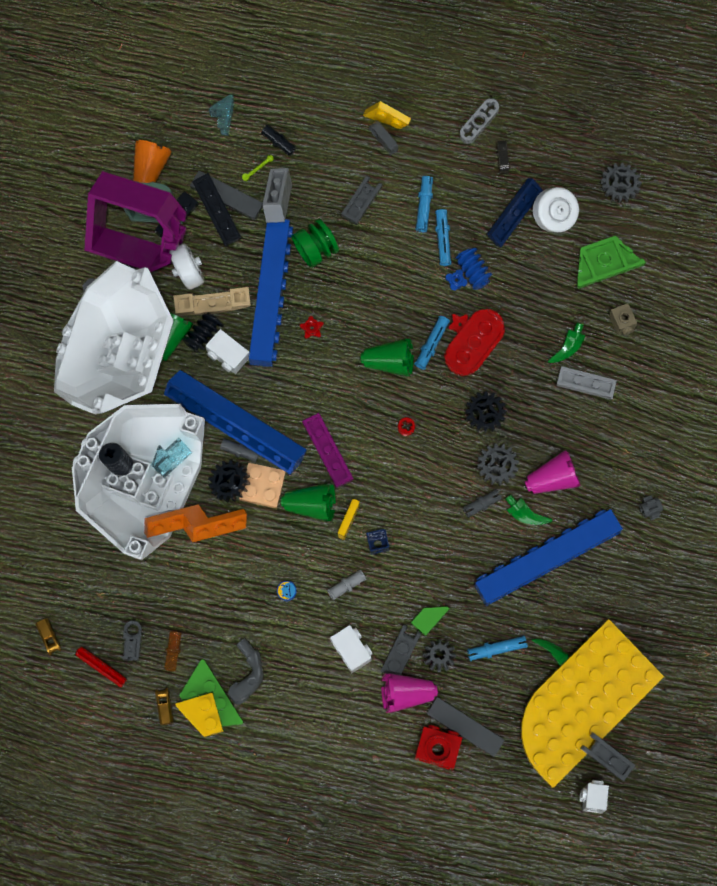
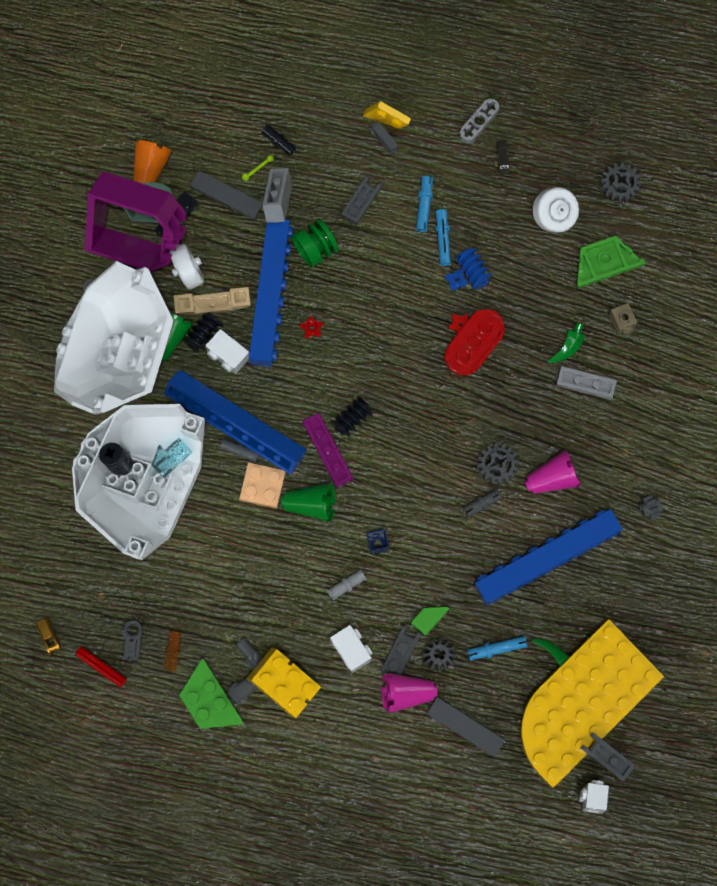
(164, 710): pearl gold bar -> none
(195, 523): orange bracket -> none
(202, 714): yellow wing -> none
(217, 209): black tile -> none
(224, 111): clear light blue slope -> none
(237, 484): black gear -> none
(283, 682): none -> yellow piece
(286, 591): tile -> none
(348, 519): yellow tile -> none
(353, 416): none -> black piece
(390, 357): green cone -> none
(404, 432): red bush -> none
(429, 348): dark azure pin -> none
(434, 737): red brick -> none
(492, 415): black gear -> none
(514, 212): dark blue plate -> none
(523, 513): green bar -> none

